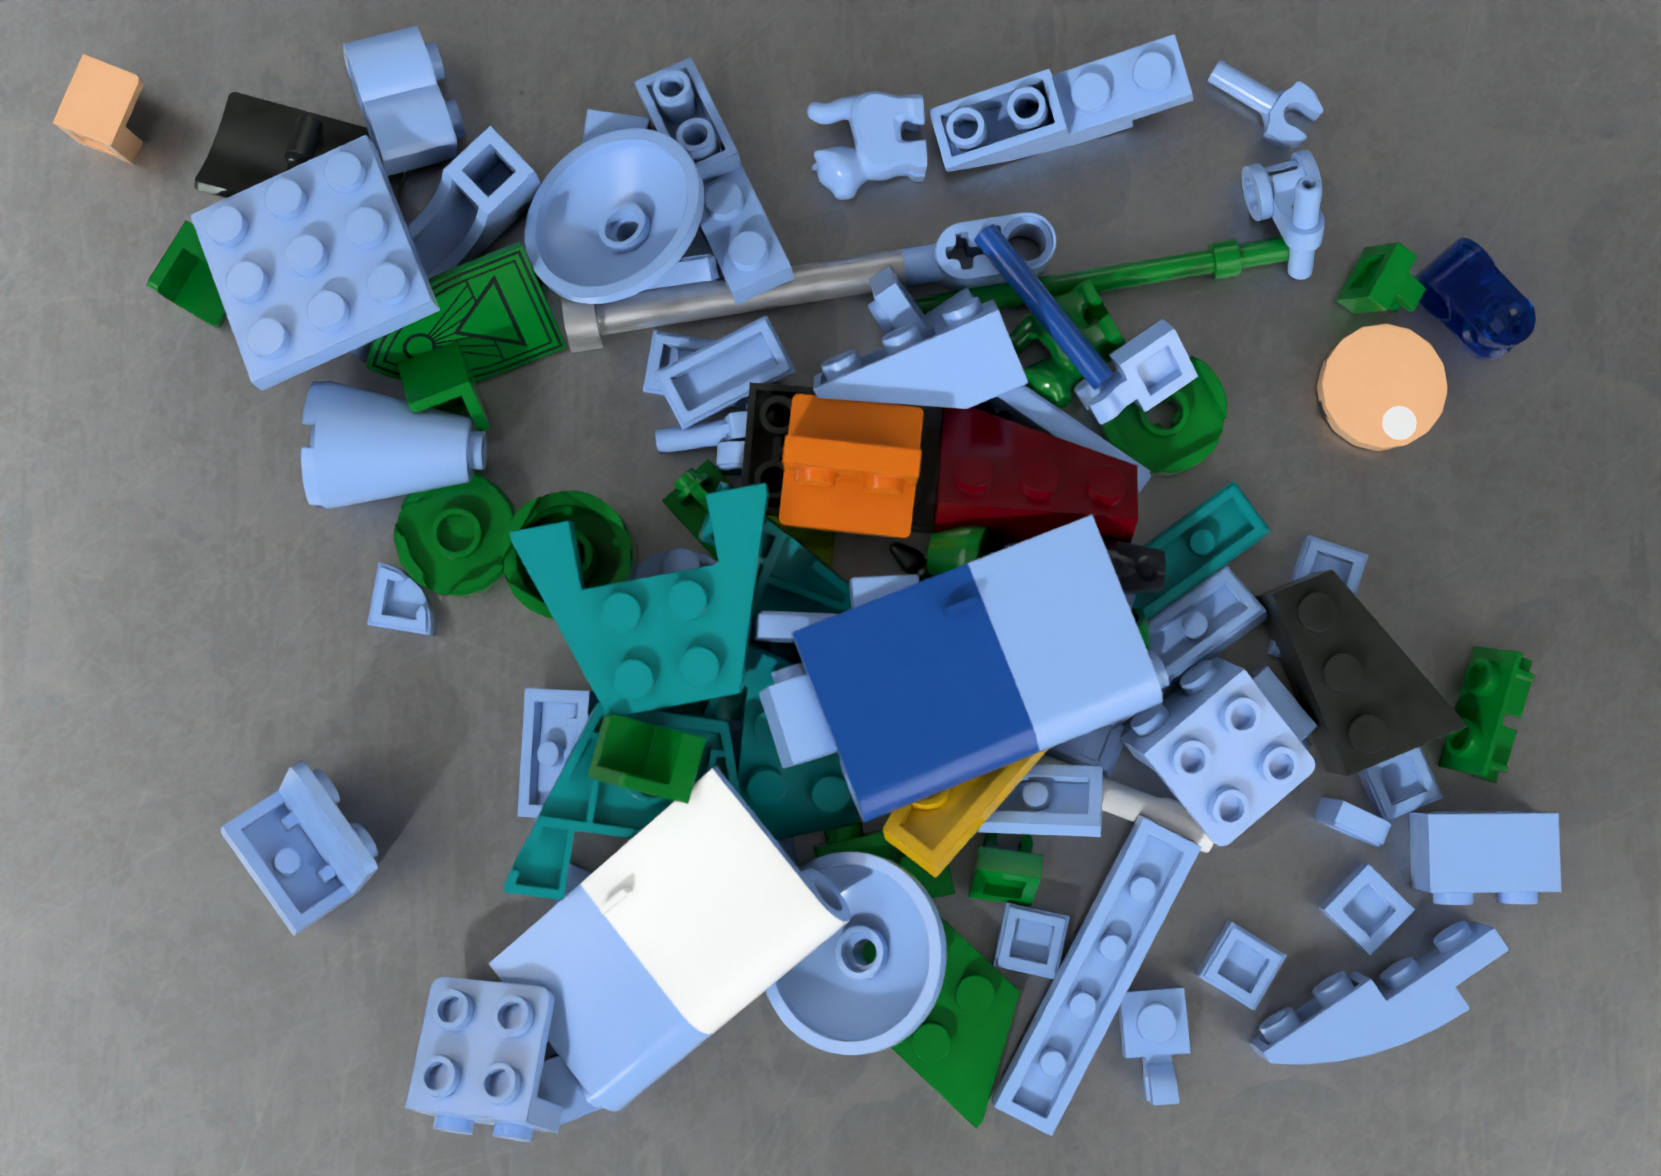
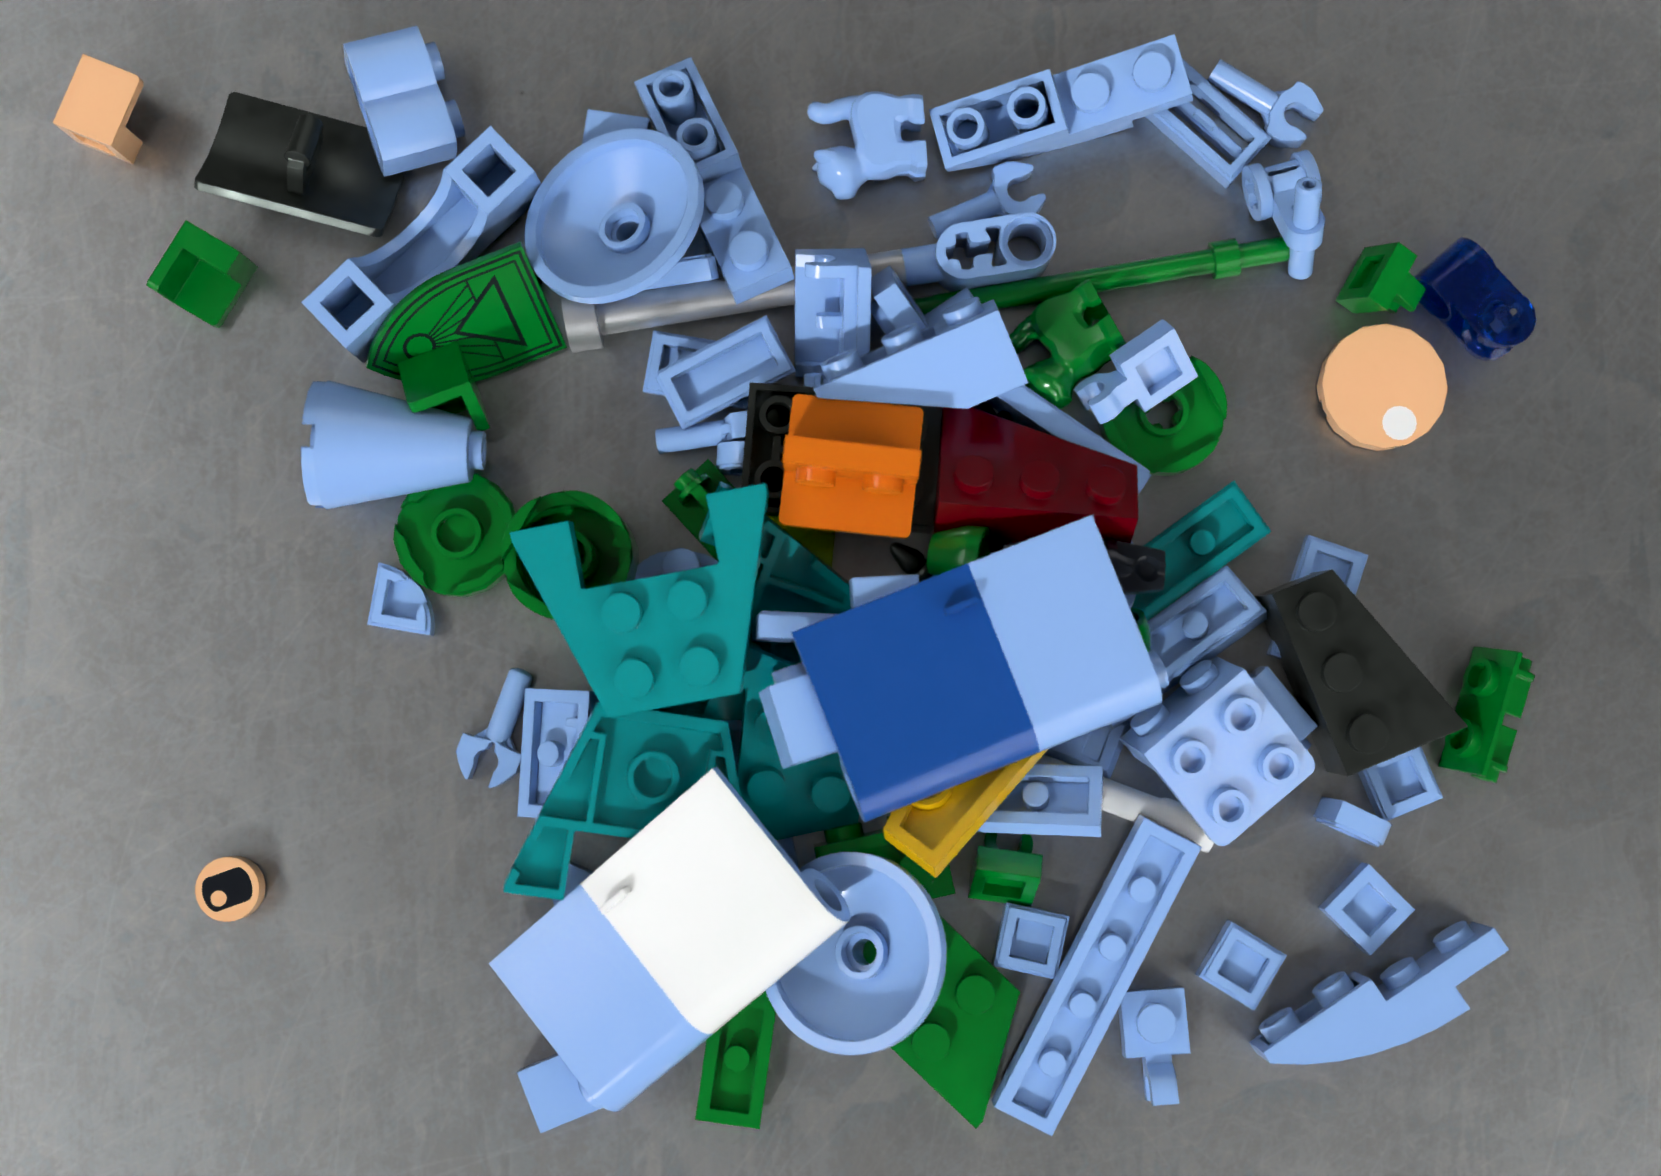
(230, 888): none -> light nougat tile
(302, 848): light blue bracket -> none
(314, 263): light blue plate -> none
(484, 1058): light blue bracket -> none
(498, 732): none -> light blue bar
(646, 758): green panel -> none
(737, 1067): none -> green plate
(830, 307): none -> light blue hinge
(994, 202): none -> light blue bar
(1044, 306): blue bar -> none
(1196, 147): none -> light blue tile
(1485, 854): light blue brick -> none

